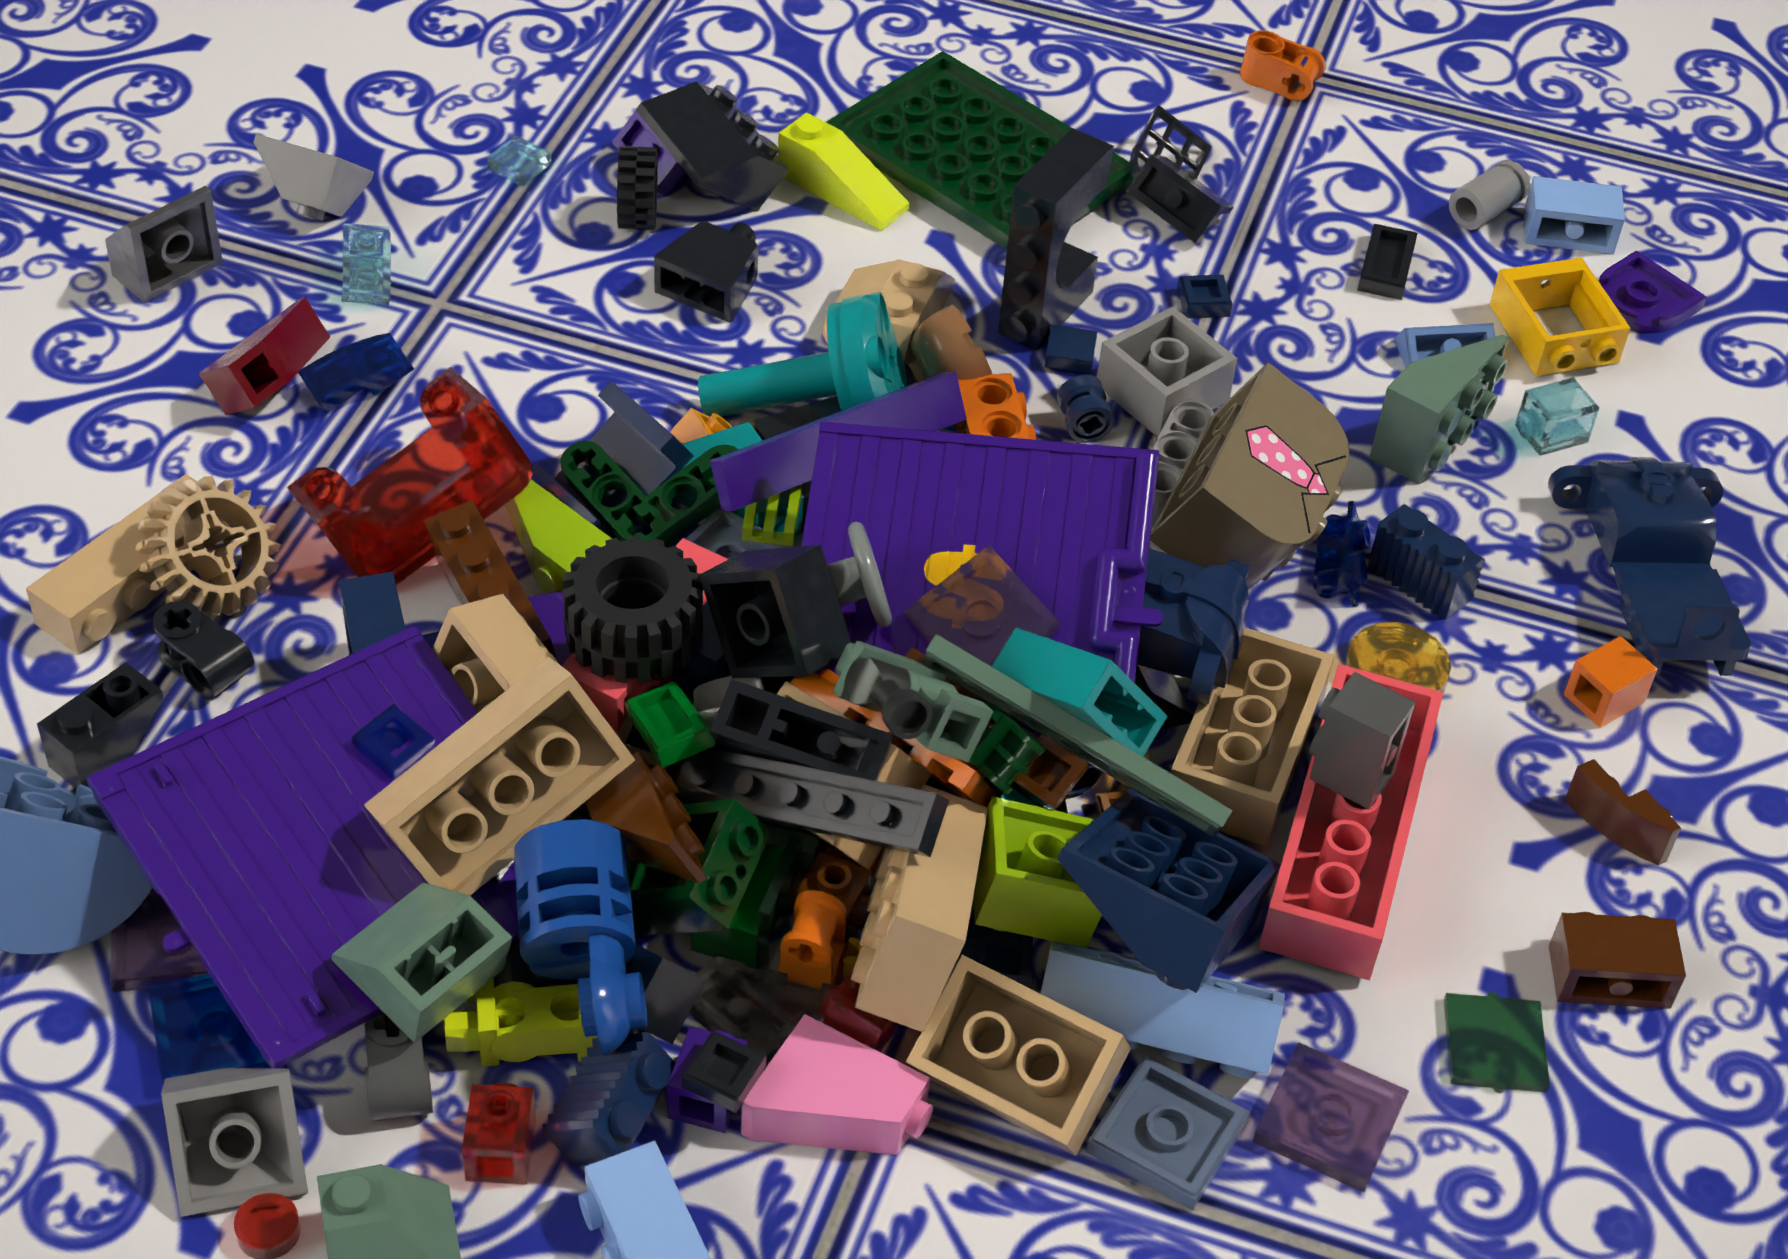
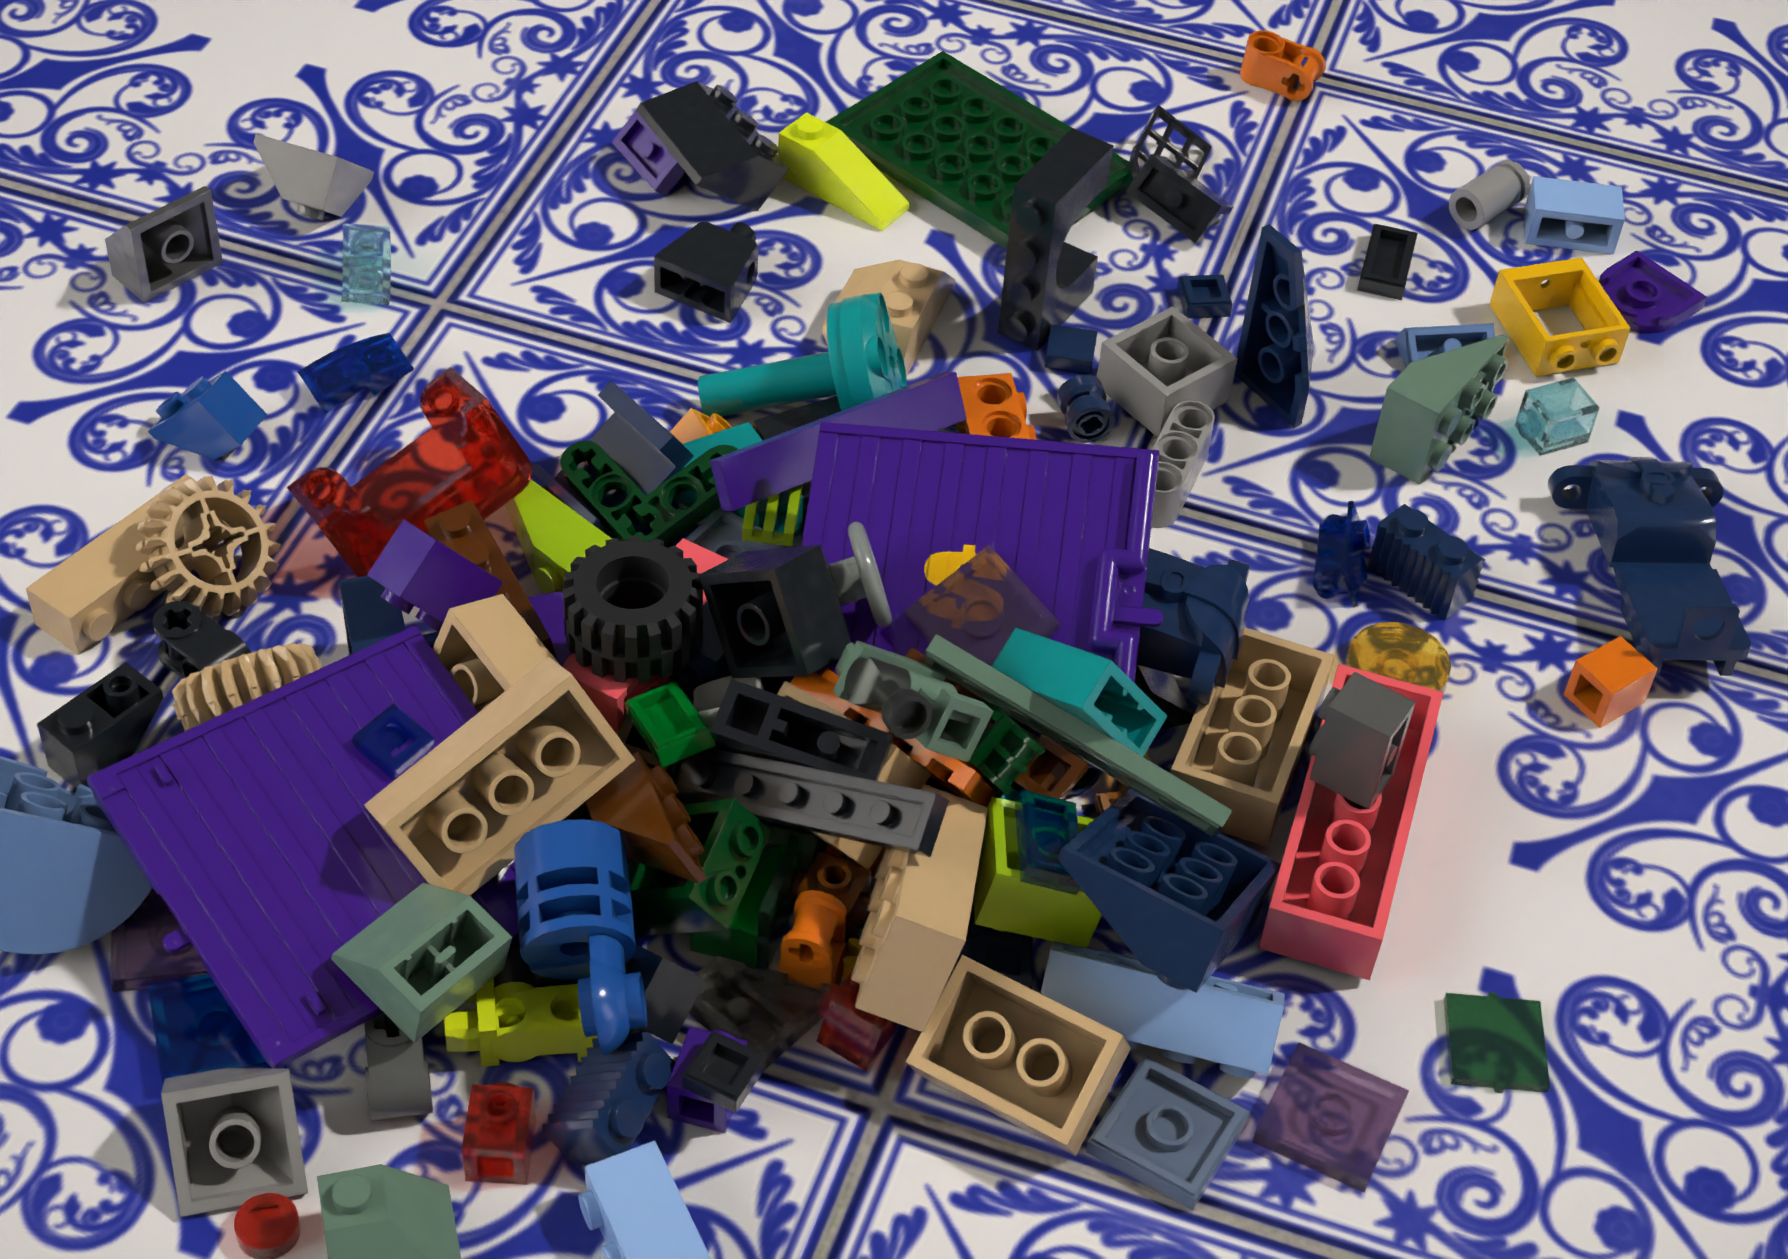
(208, 417): none -> blue slope
(240, 680): none -> tan gear
(266, 359): dark red slope -> none
(428, 576): none -> dark purple brick
(519, 160): clear light blue tile -> none
(637, 187): black tyre -> none
(836, 1095): bright pink slope -> none
(945, 346): medium nougat cylinder -> none
(1043, 829): none -> tile
(1256, 479): dark tan brick -> none
(1277, 329): none -> dark blue wedge
(1616, 960): reddish brown brick -> none
(1631, 822): reddish brown slope -> none

